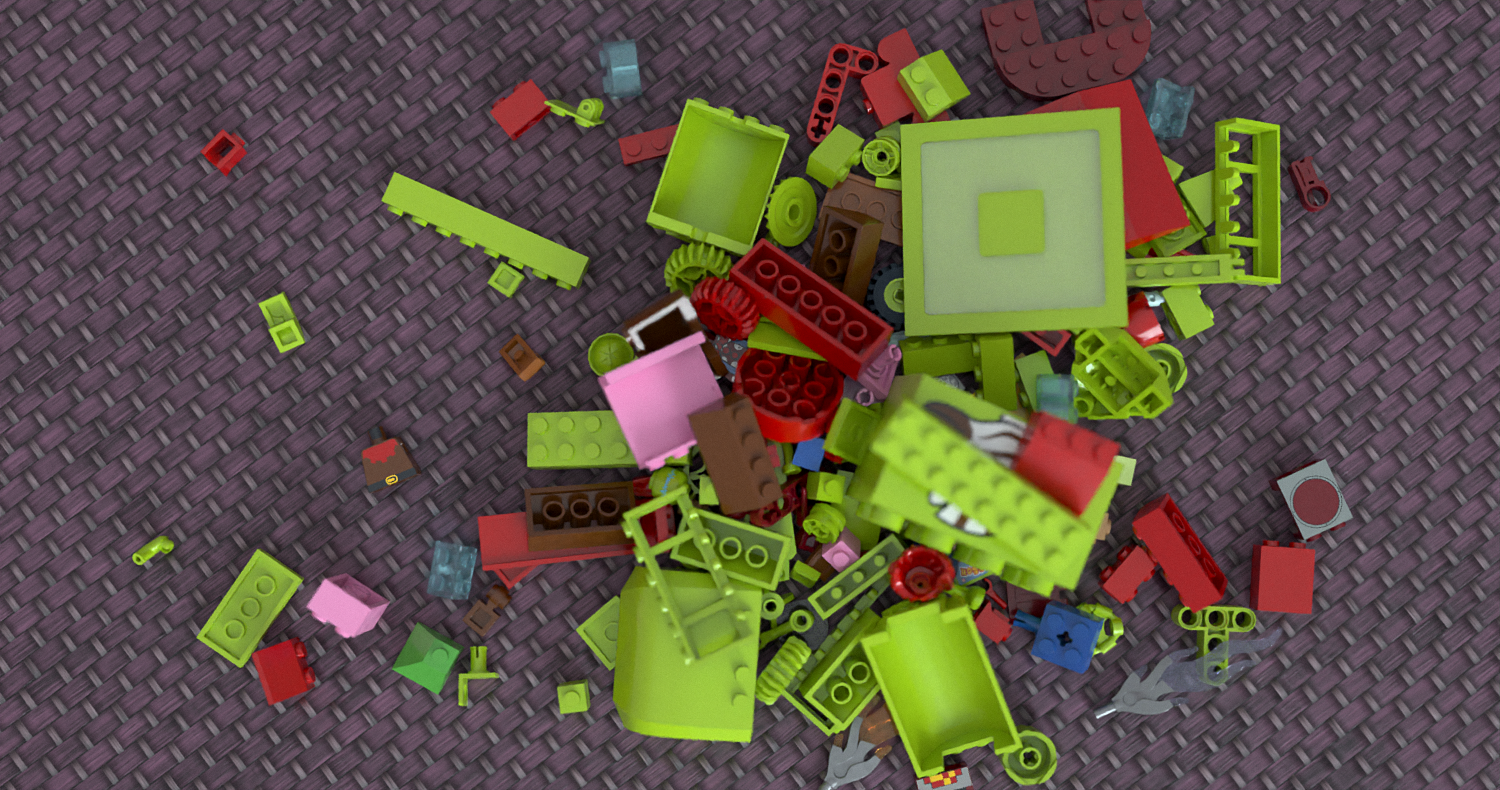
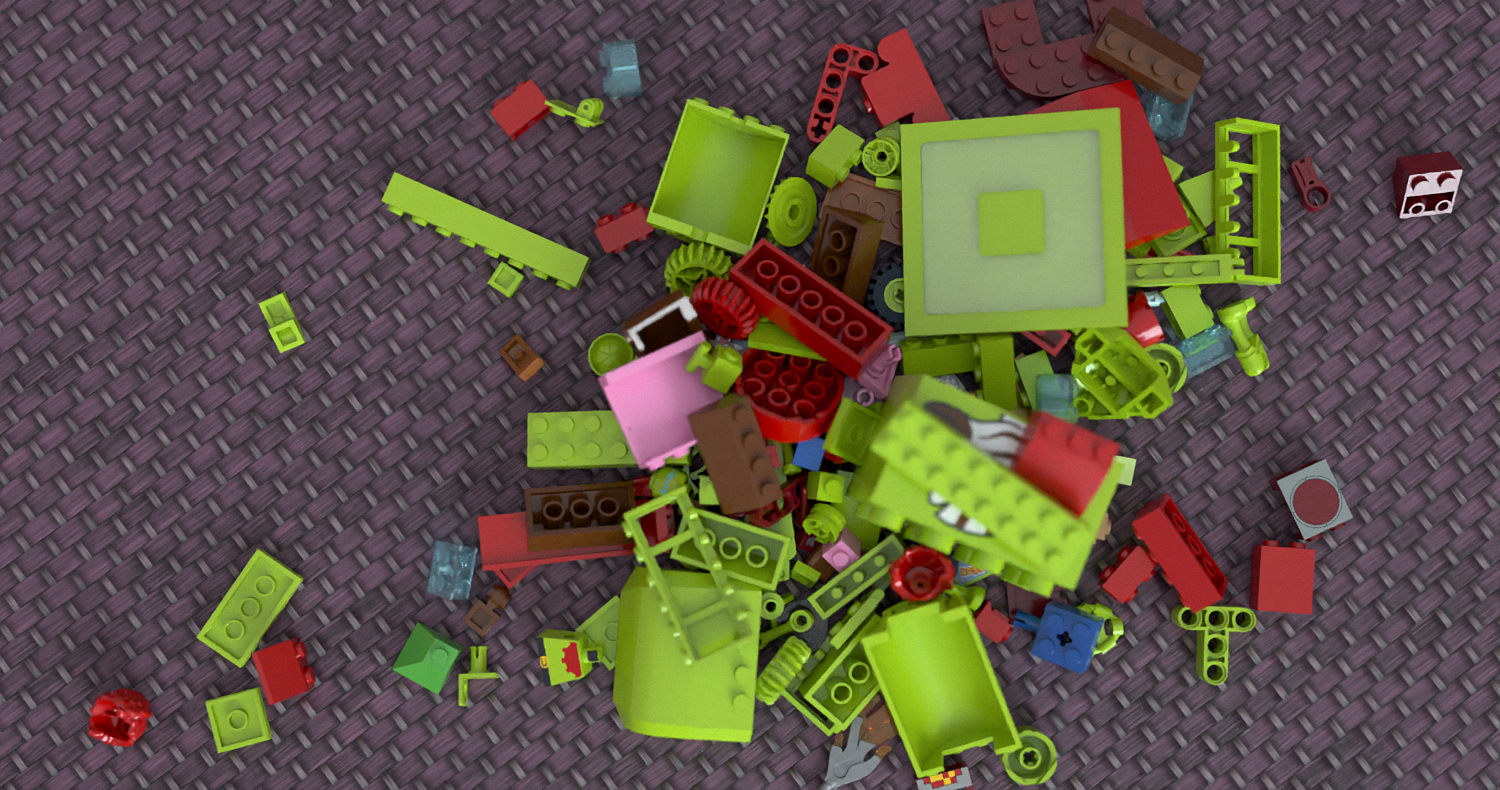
(119, 717): none -> red hair
(161, 543): lime arm -> none
(218, 145): red window -> none
(238, 719): none -> lime tile
(347, 605): bright pink brick -> none
(387, 461): reddish brown torso -> none
(565, 655): none -> lime torso
(573, 696): lime brick -> none
(624, 227): none -> red brick
(647, 145): red plate -> none
(717, 369): none -> lime brick
(857, 614): none -> lime hinge
(932, 85): lime slope -> none
(992, 594): red hand -> none
(1147, 57): none -> reddish brown slope
(1181, 677): clear purple piece -> none
(1207, 349): none -> clear light blue bracket
(1250, 348): none -> lime piece
(1426, 184): none -> dark red slope

